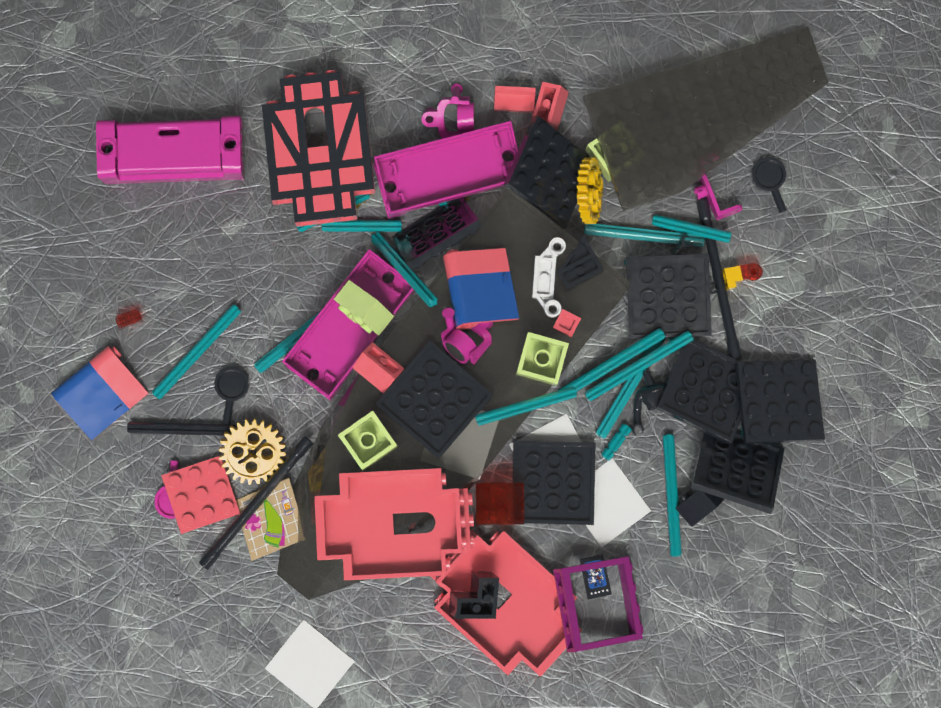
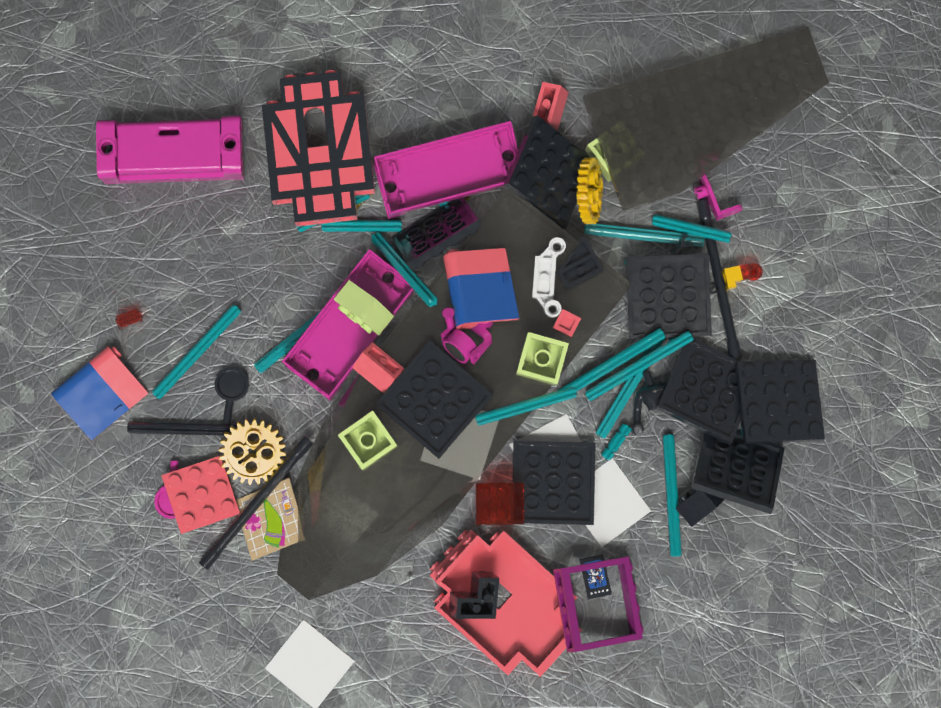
(361, 526): coral panel -> none
(465, 113): dark pink piece -> none
(514, 99): coral panel -> none
(769, 176): black piece -> none

